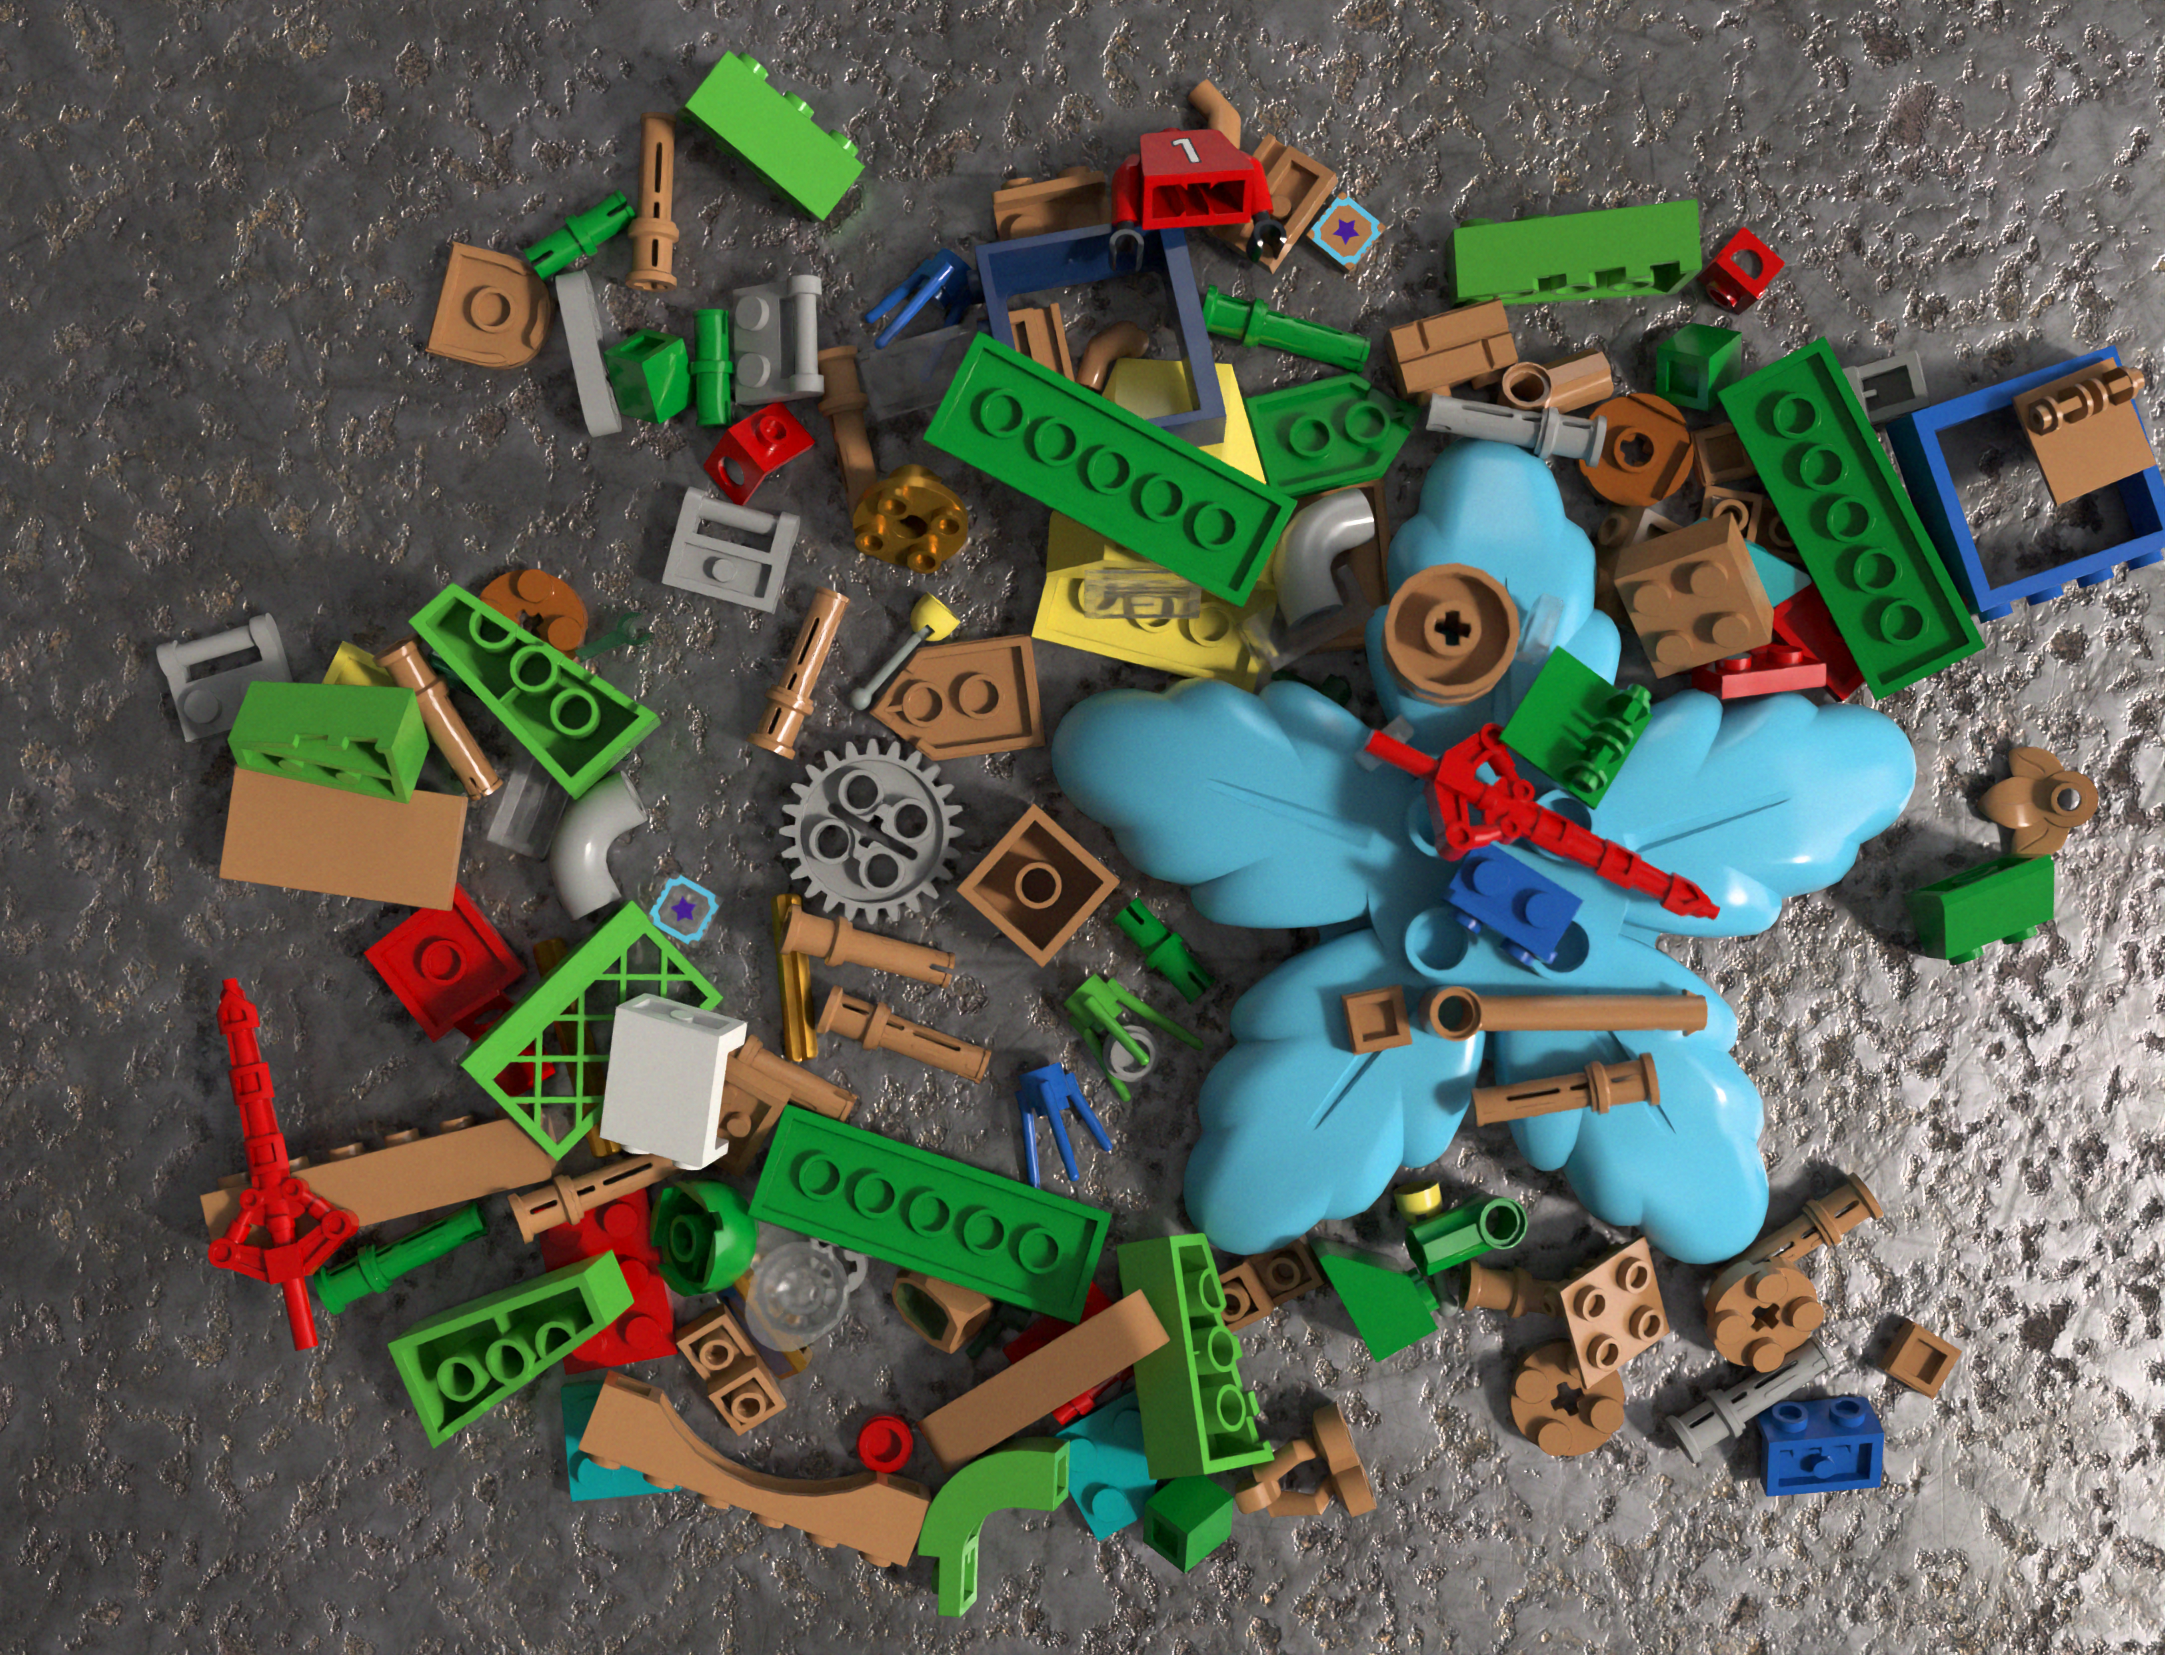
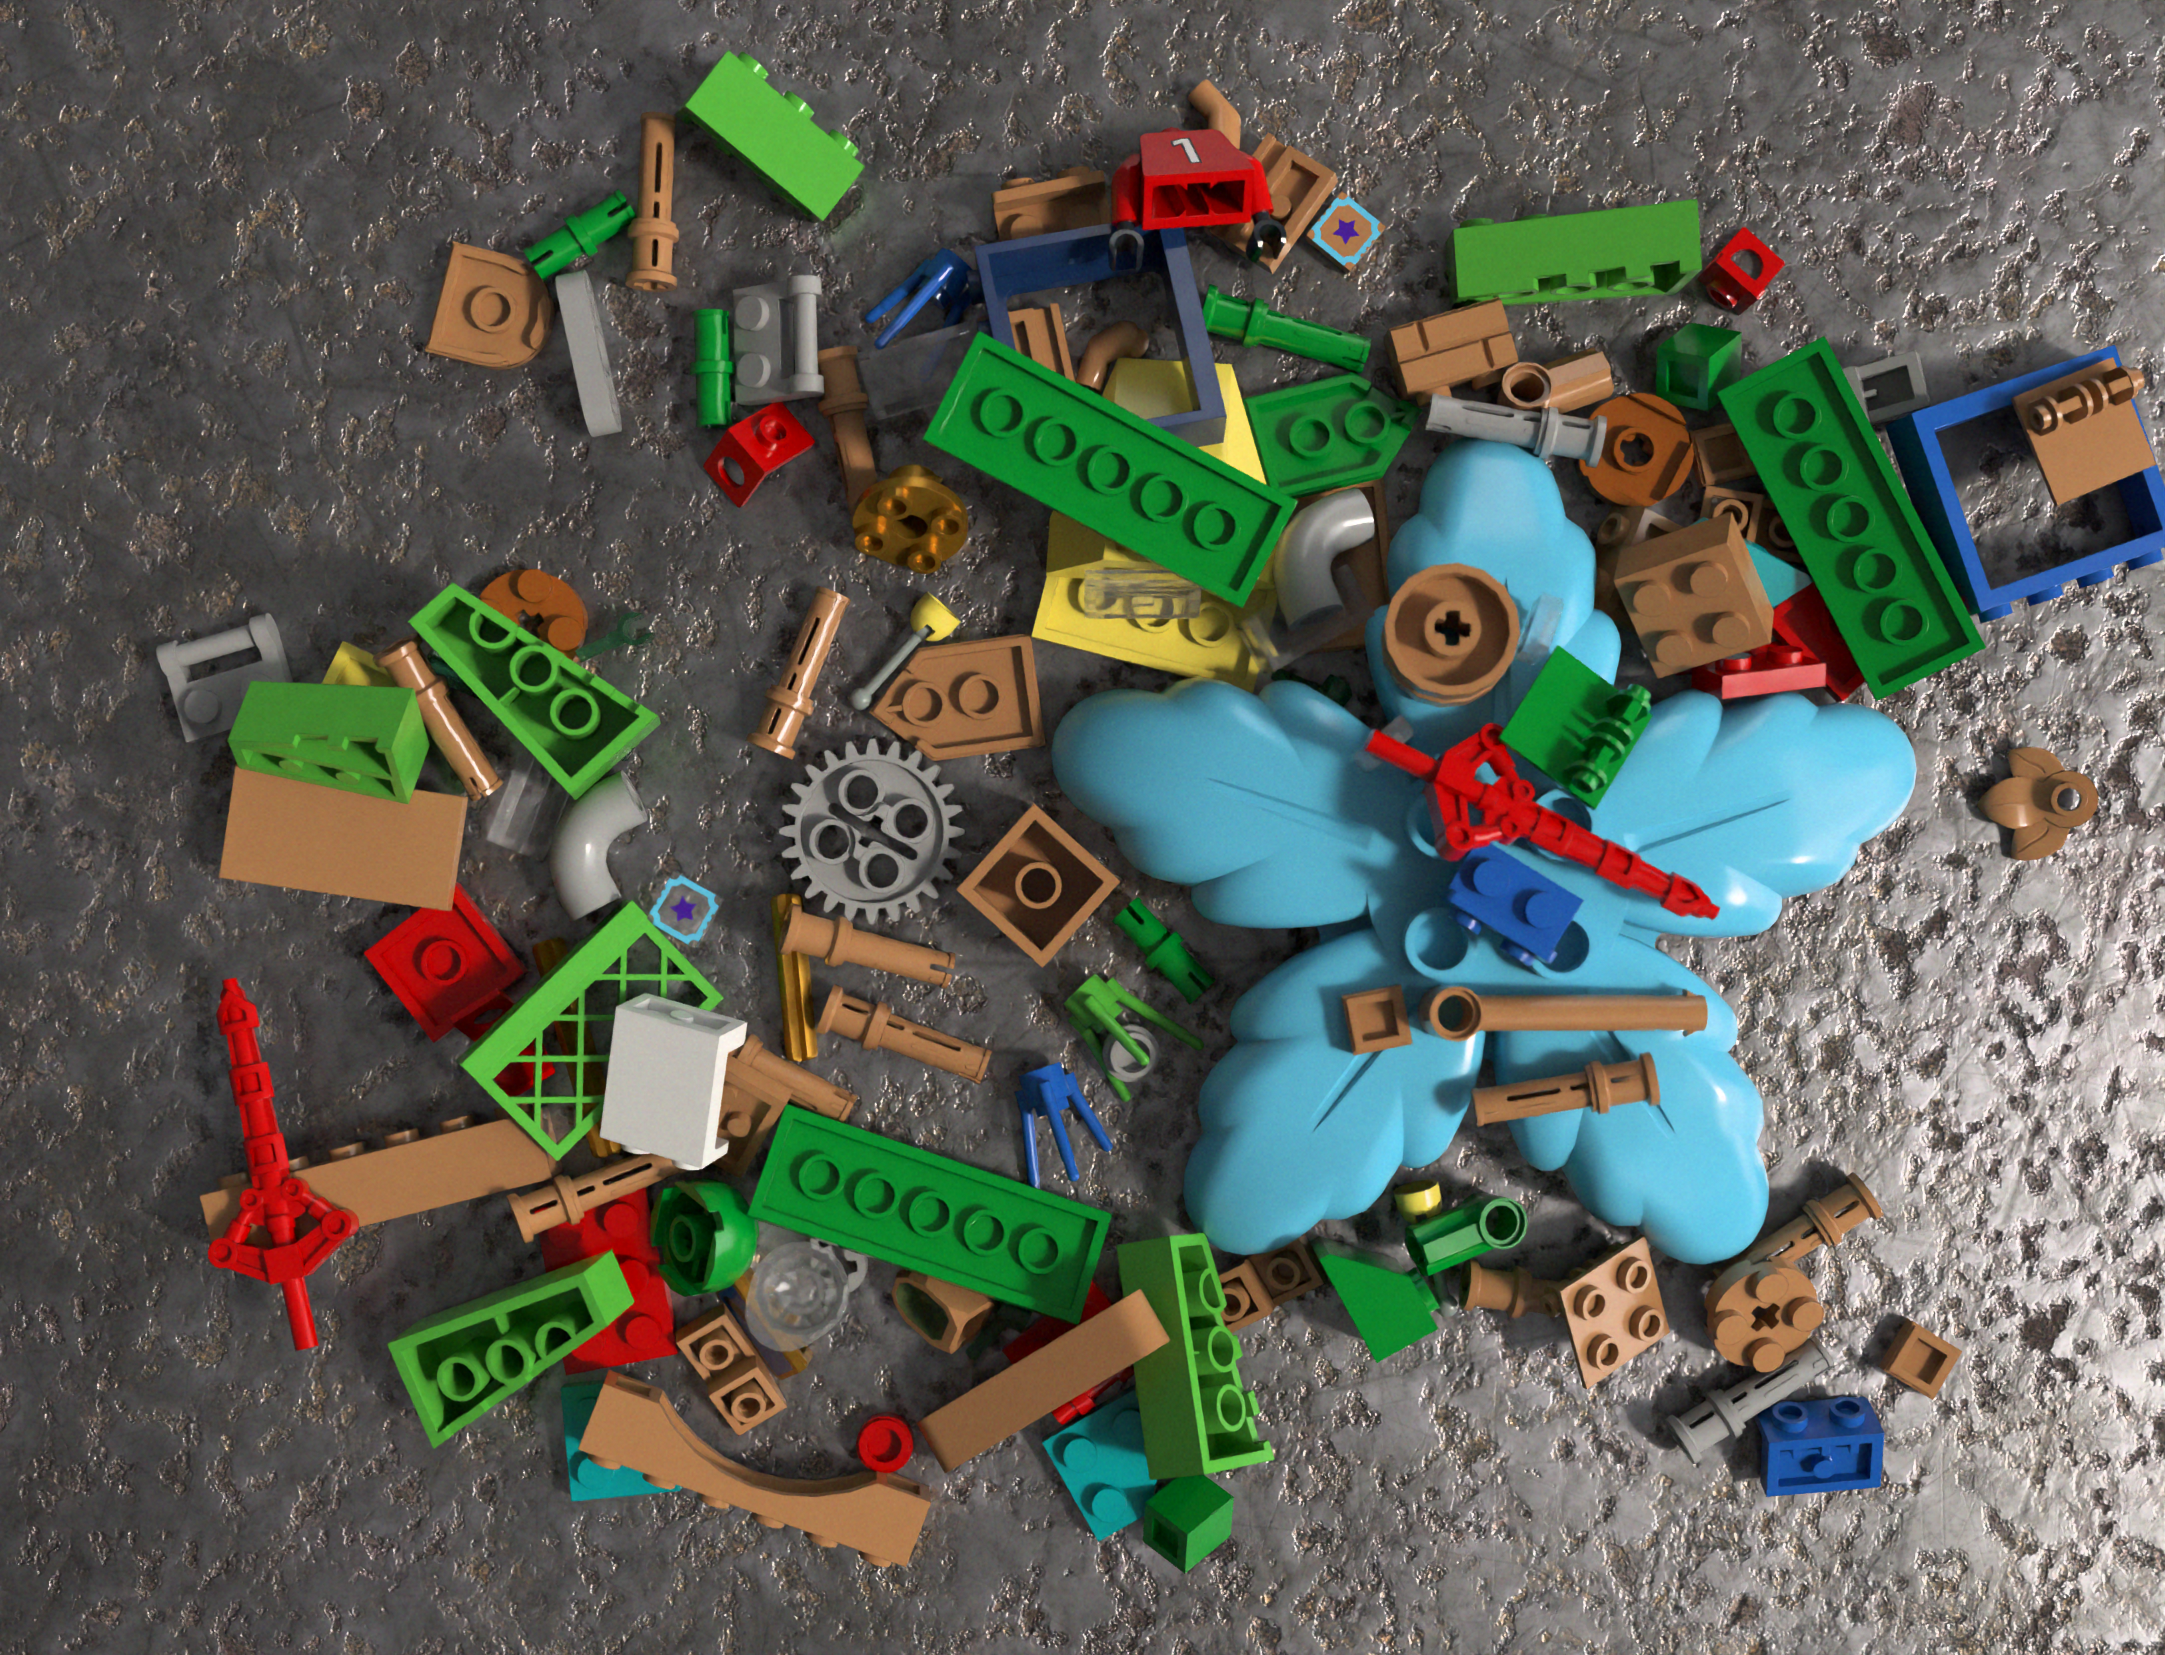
(379, 1266): green pin -> none
(651, 375): green panel -> none
(725, 568): light grey plate -> none
(1008, 1475): bright green arch -> none
(1345, 1475): medium nougat piece -> none
(1552, 1429): medium nougat plate -> none
(1983, 905): green slope -> none

